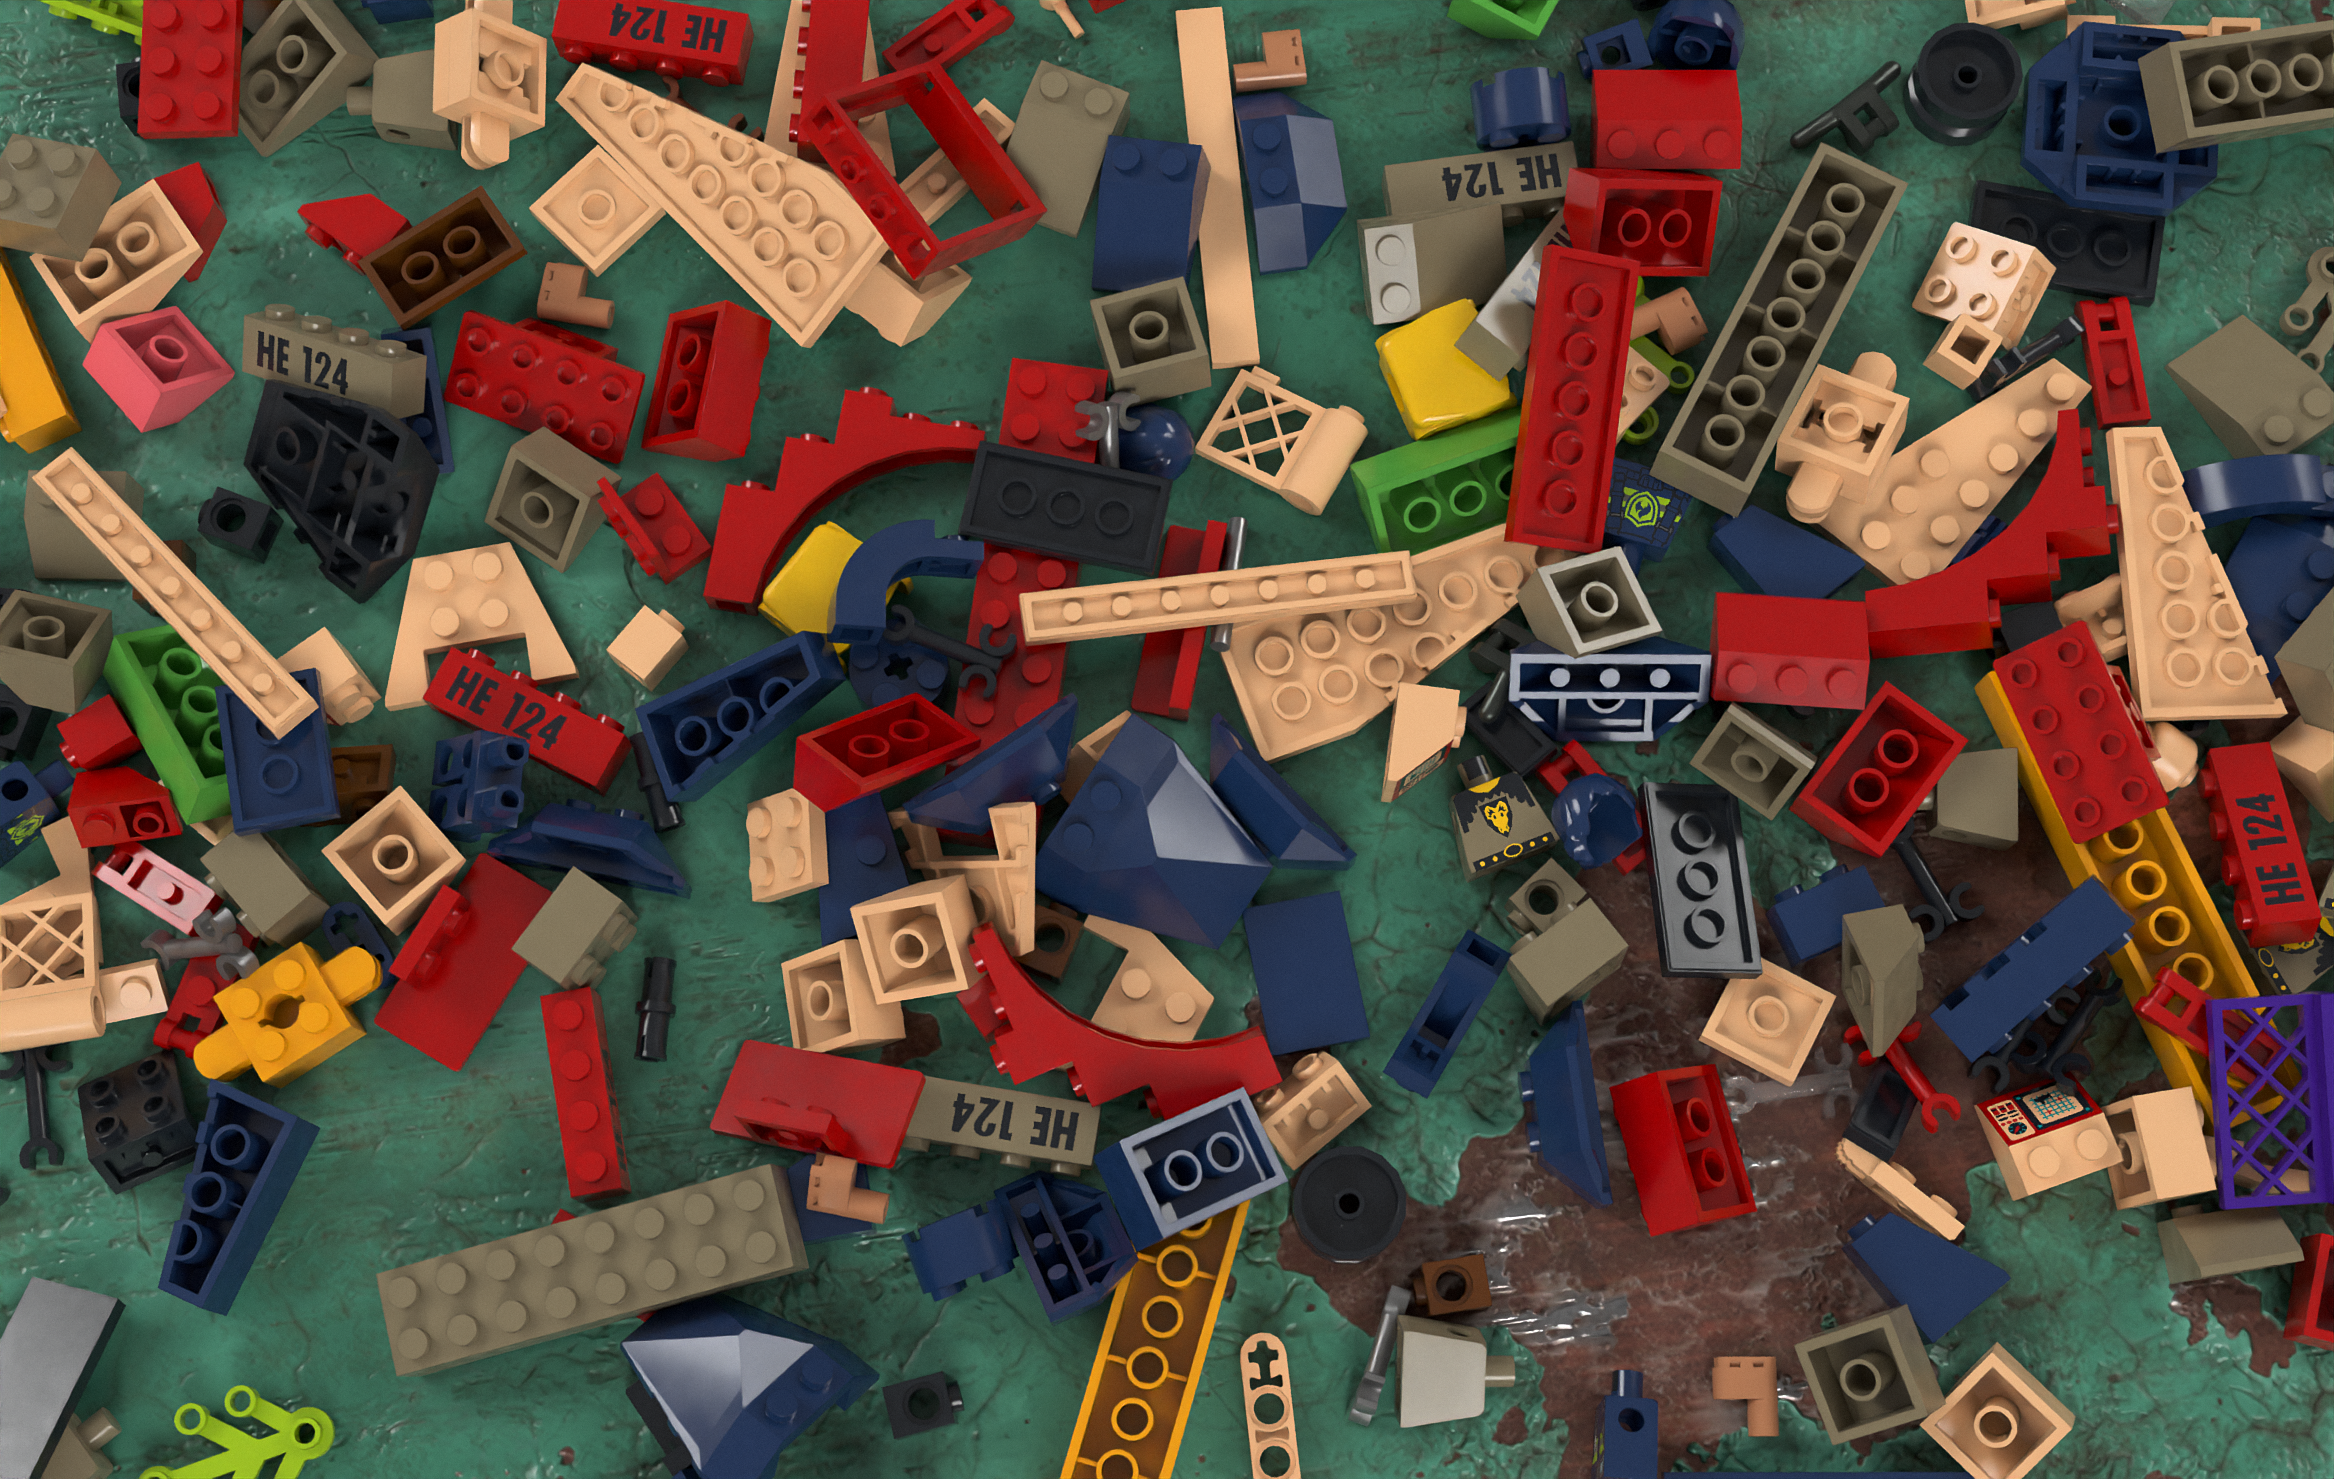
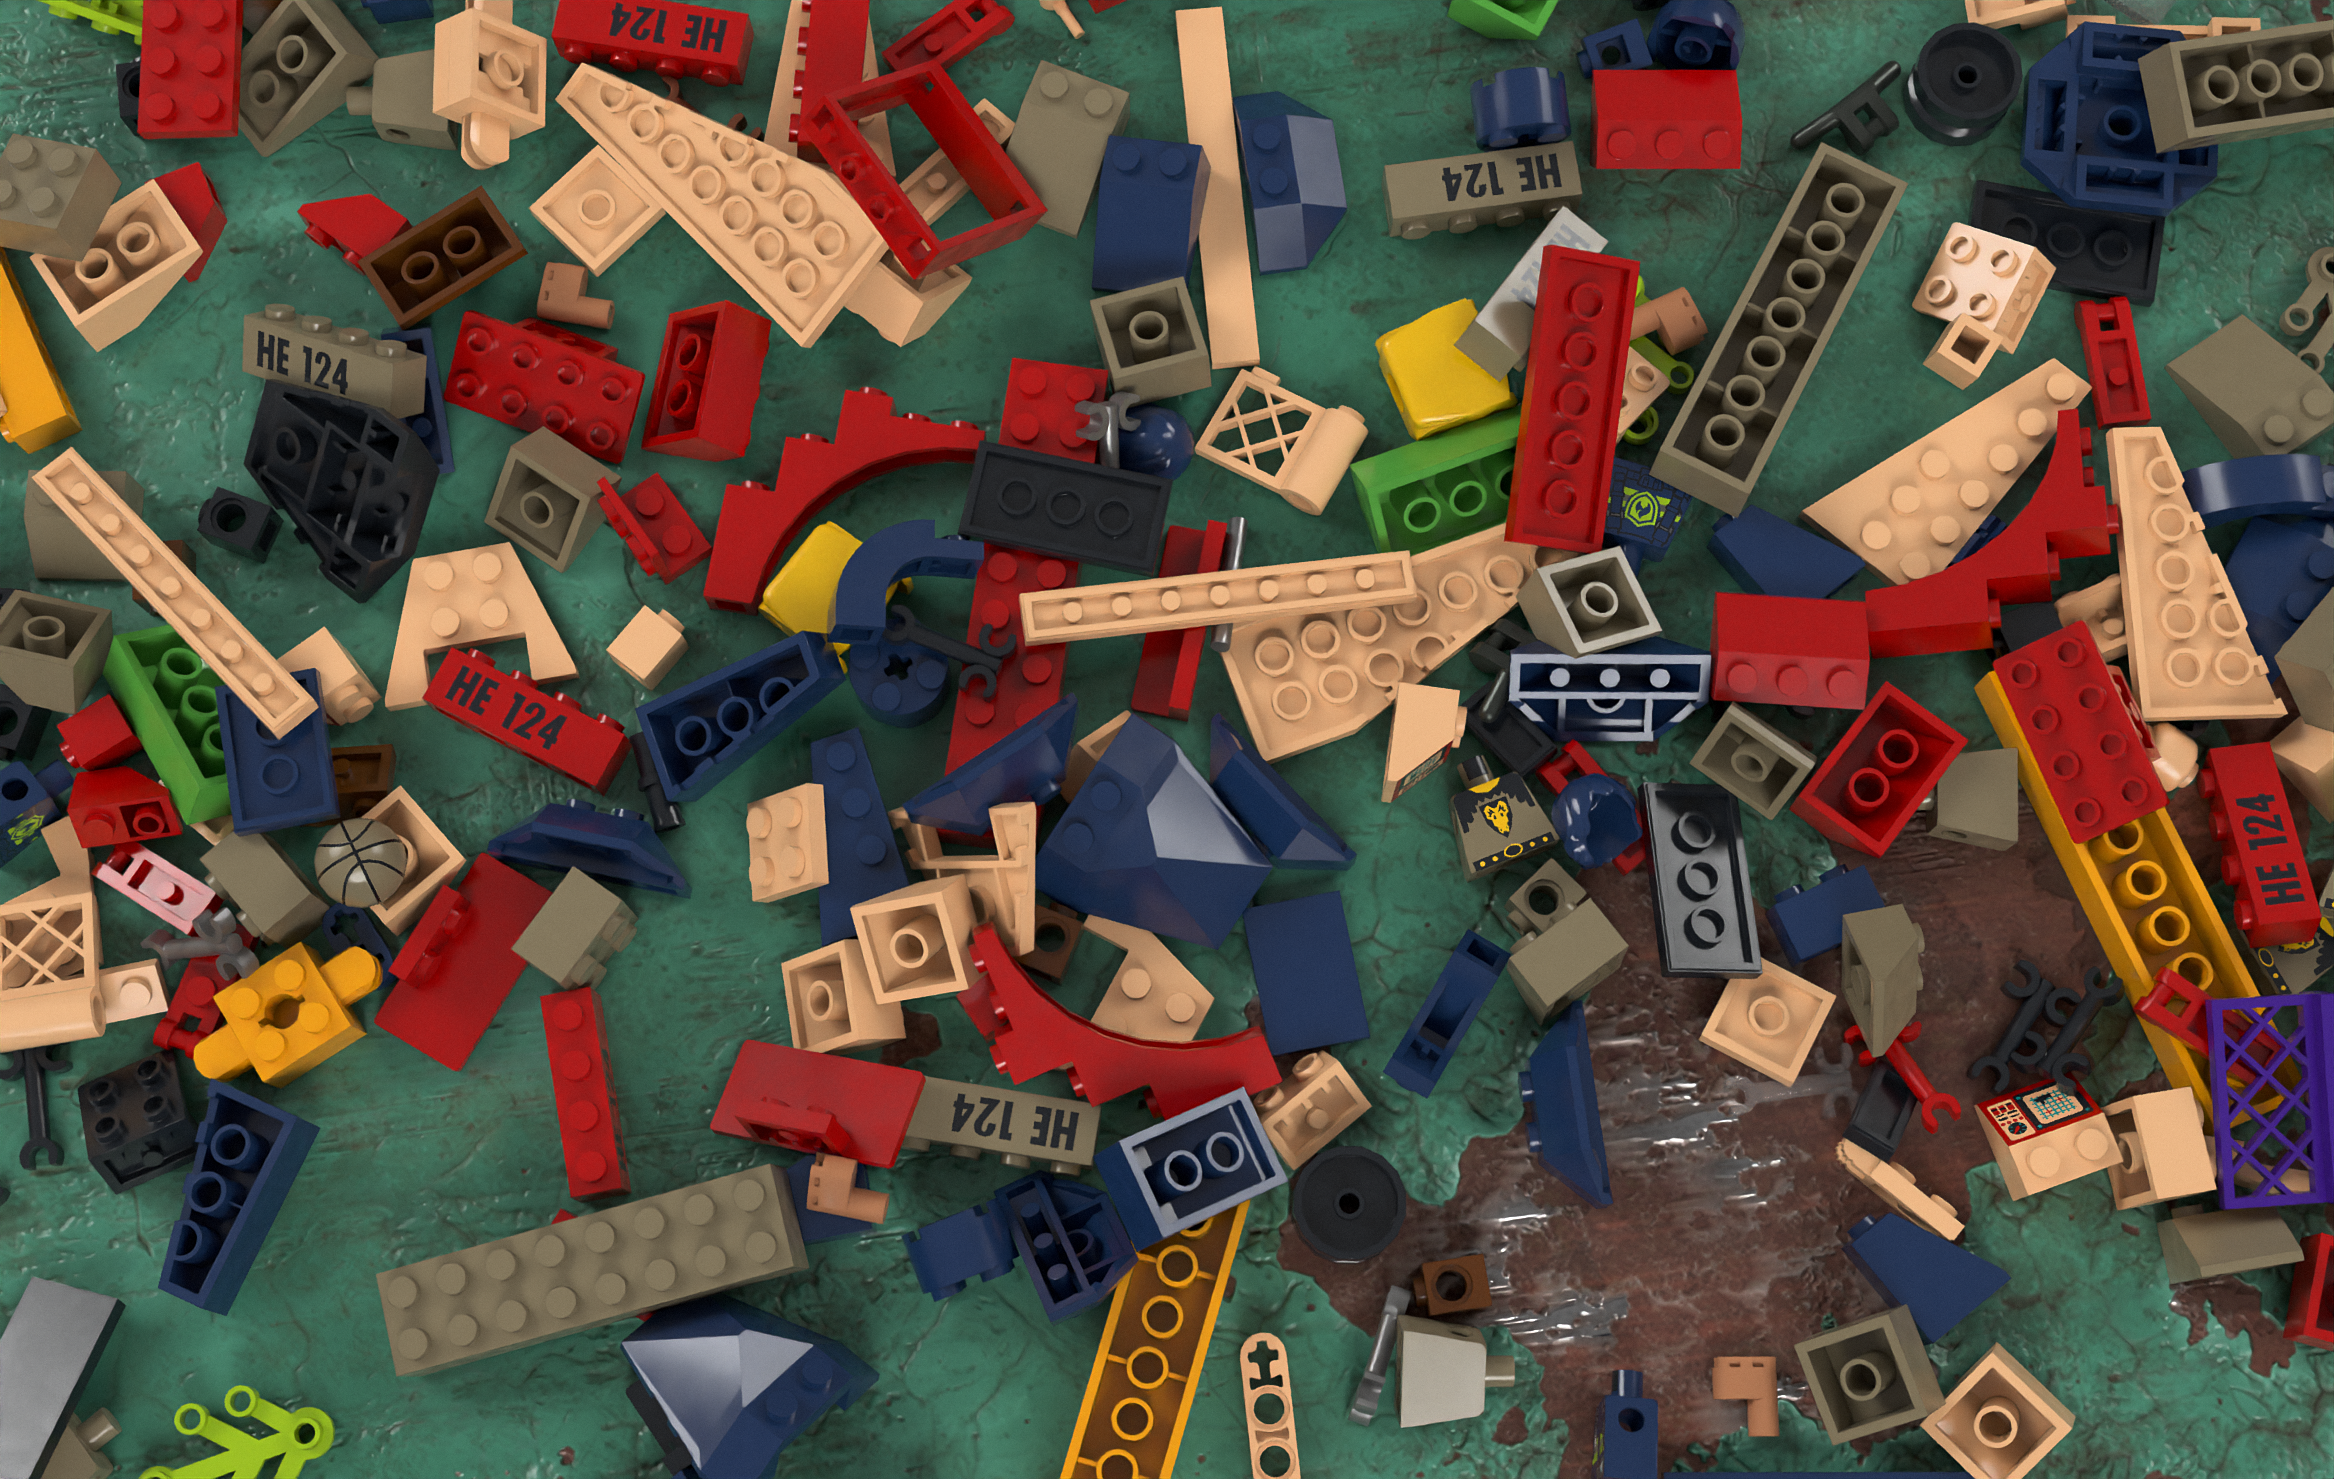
(156, 367): coral slope -> none
(360, 862): none -> dark tan piece
(479, 786): dark blue hips -> none
(655, 1009): black pin -> none
(877, 751): red slope -> none
(899, 1405): black brick -> none
(1281, 65): nougat piece -> none
(1430, 260): dark tan slope -> none
(1645, 217): red slope -> none
(1682, 1149): red slope -> none
(1841, 436): light nougat brick -> none
(1941, 909): black bar -> none
(2017, 360): black bar -> none
(2033, 967): dark blue wedge -> none

